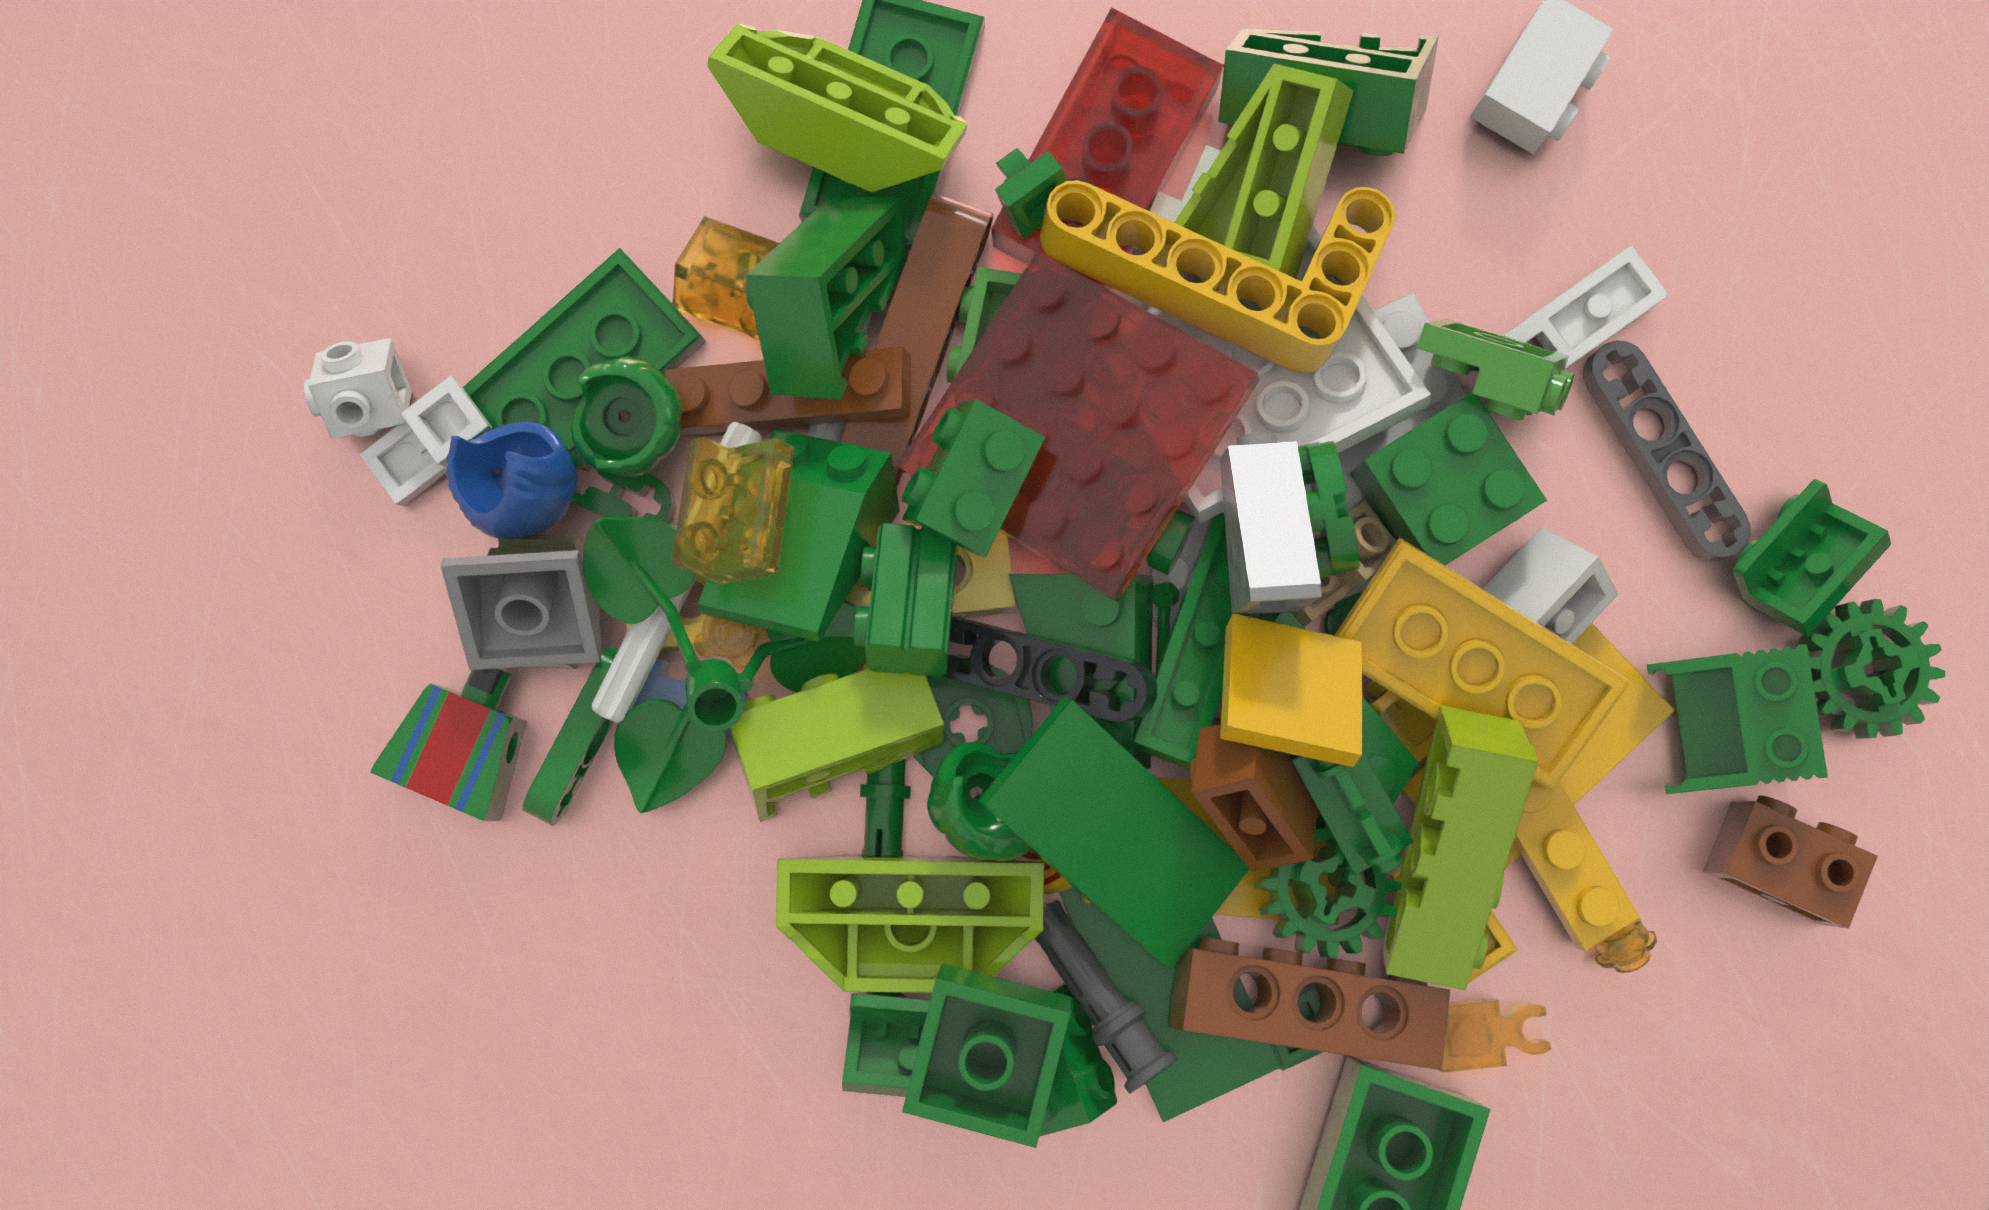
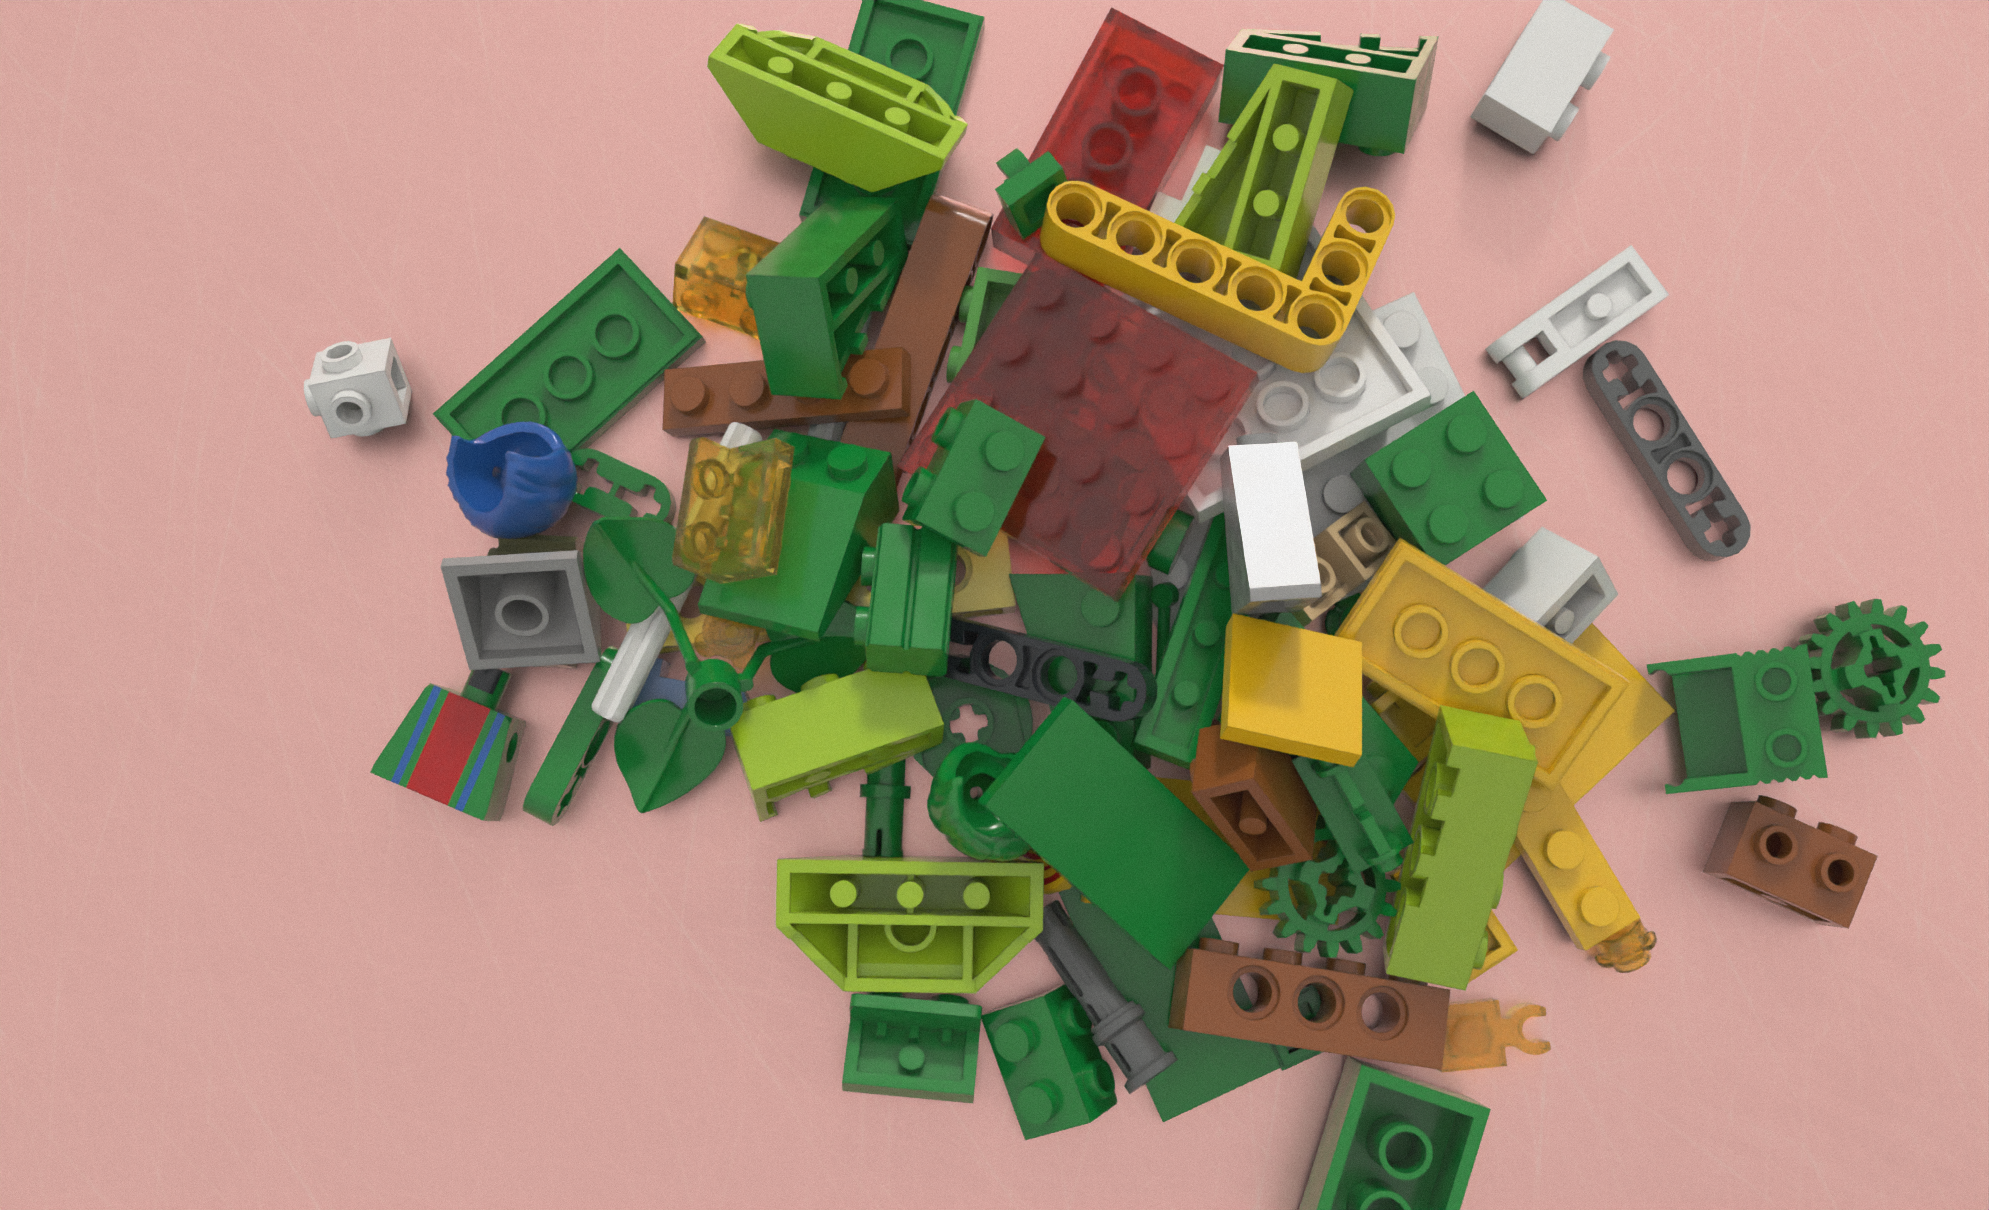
(416, 452): white slope -> none
(654, 424): green piece -> none
(988, 1055): green brick -> none
(1328, 509): green plate -> none
(1512, 373): bright green plate -> none
(1808, 559): green bracket -> none

